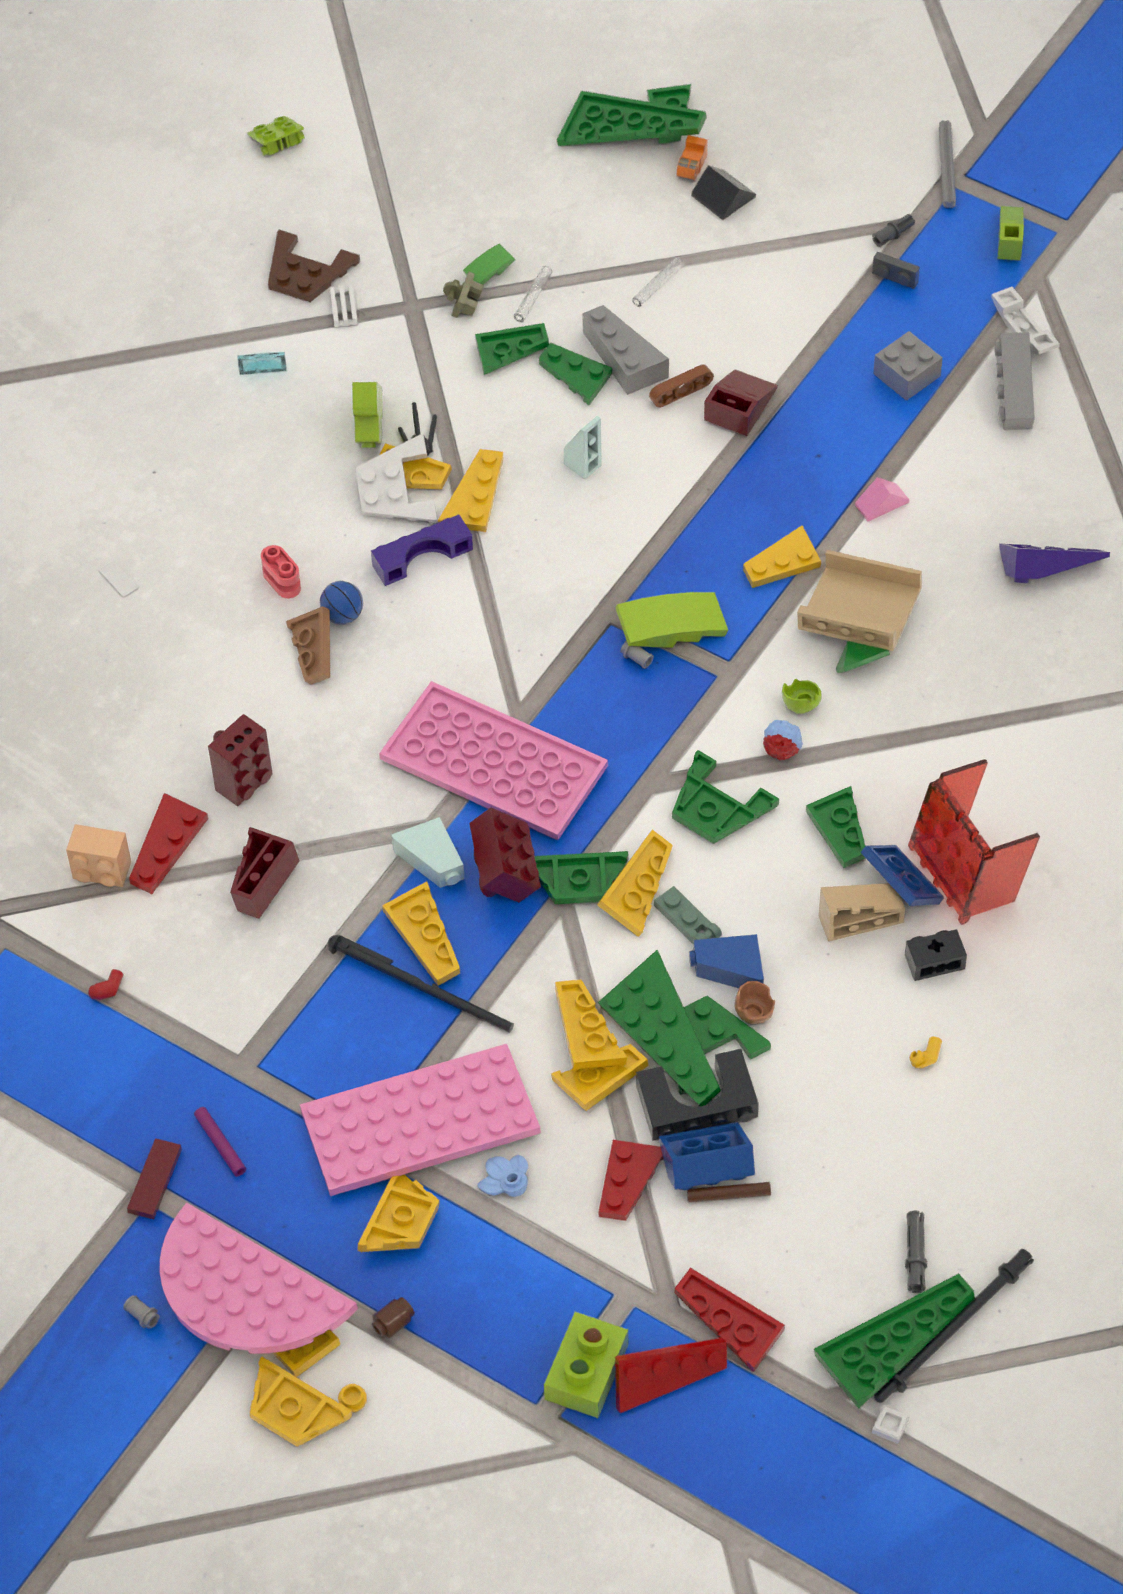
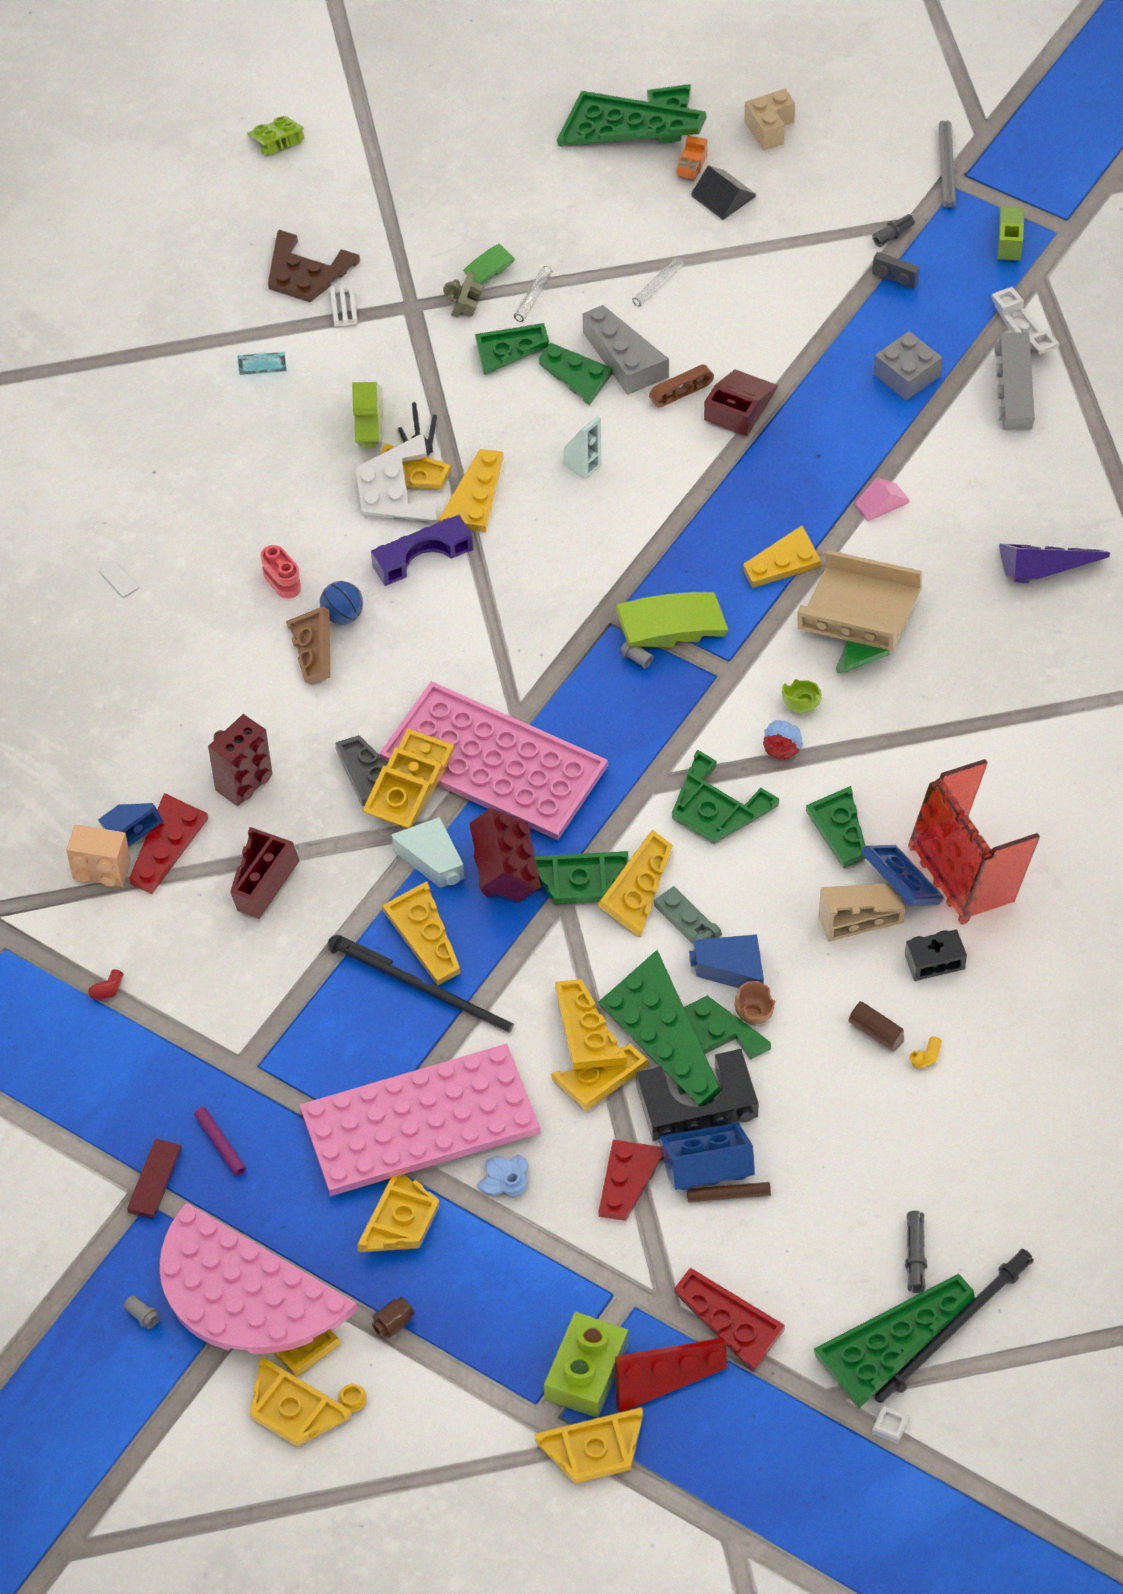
(132, 819): none -> blue slope
(361, 765): none -> dark grey wing
(409, 779): none -> yellow slope
(594, 1446): none -> yellow wing
(768, 116): none -> tan brick
(877, 1026): none -> reddish brown brick

